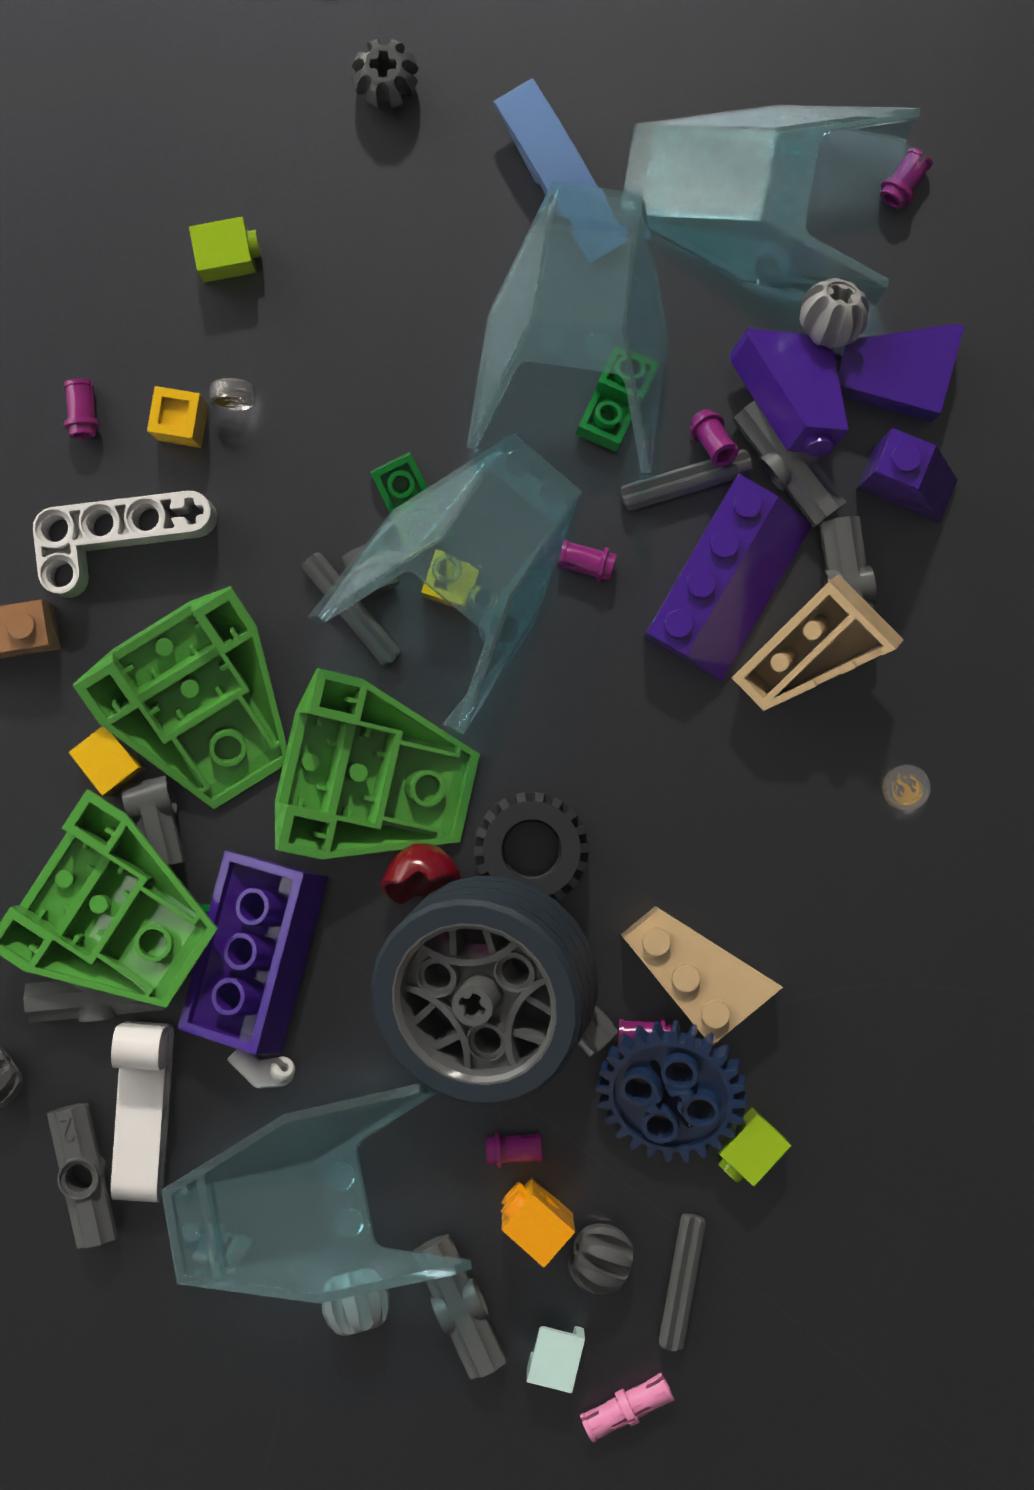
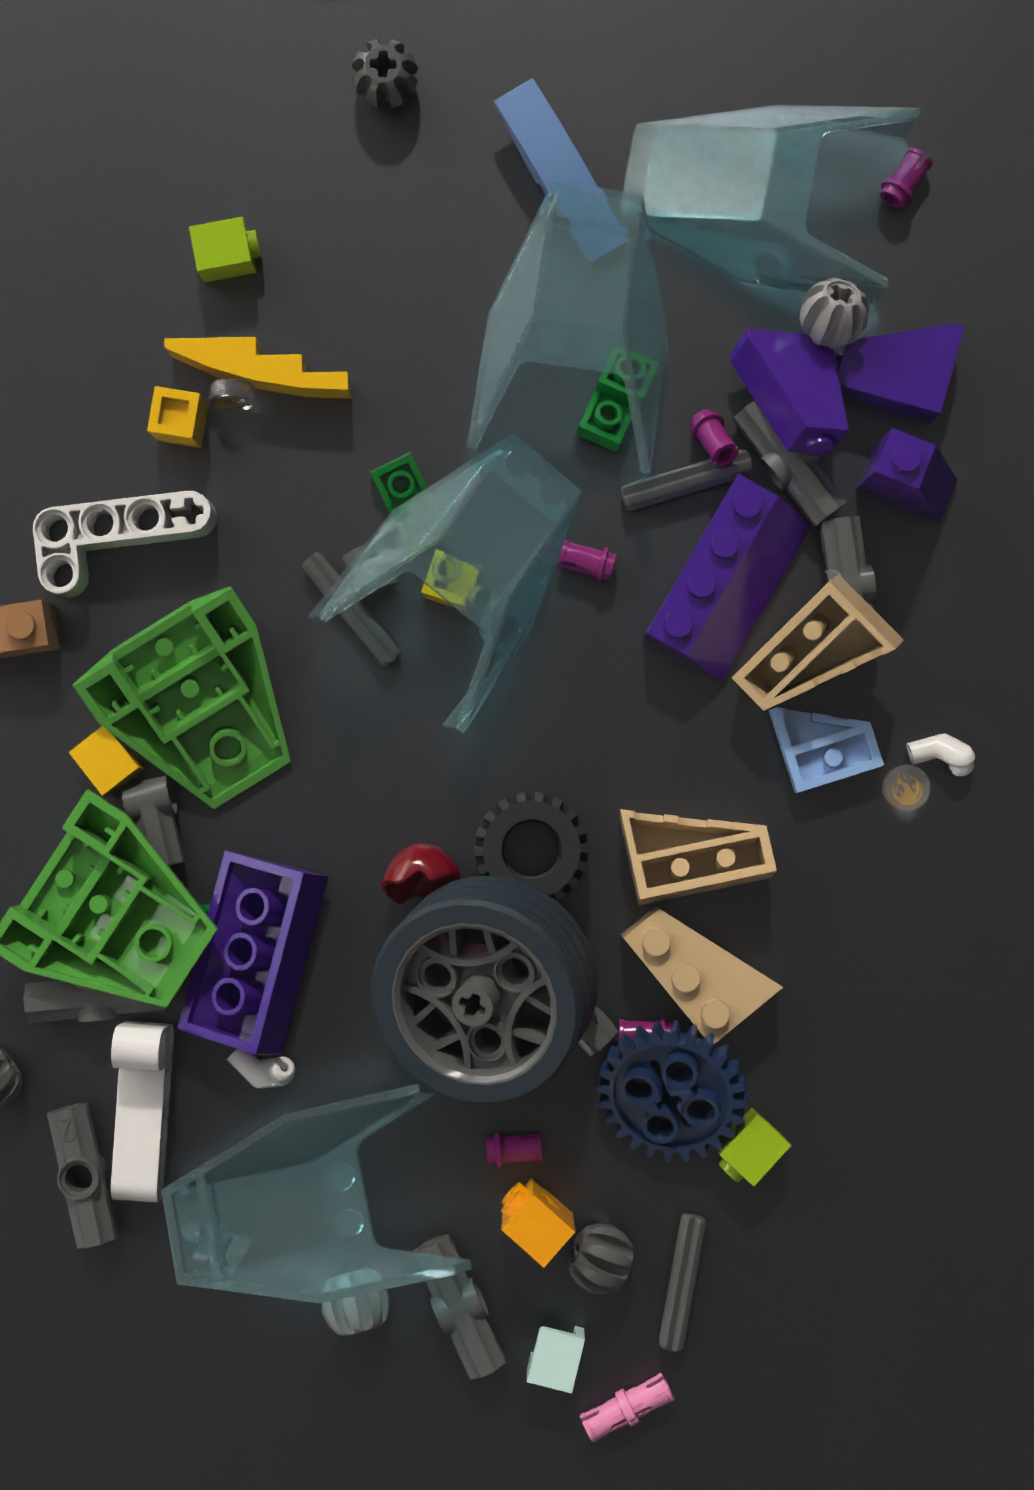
(80, 409): magenta pin -> none
(244, 360): none -> yellow slope
(368, 774): bright green wedge -> none
(692, 856): none -> tan wedge
(823, 747): none -> light blue wing
(946, 748): none -> white arm

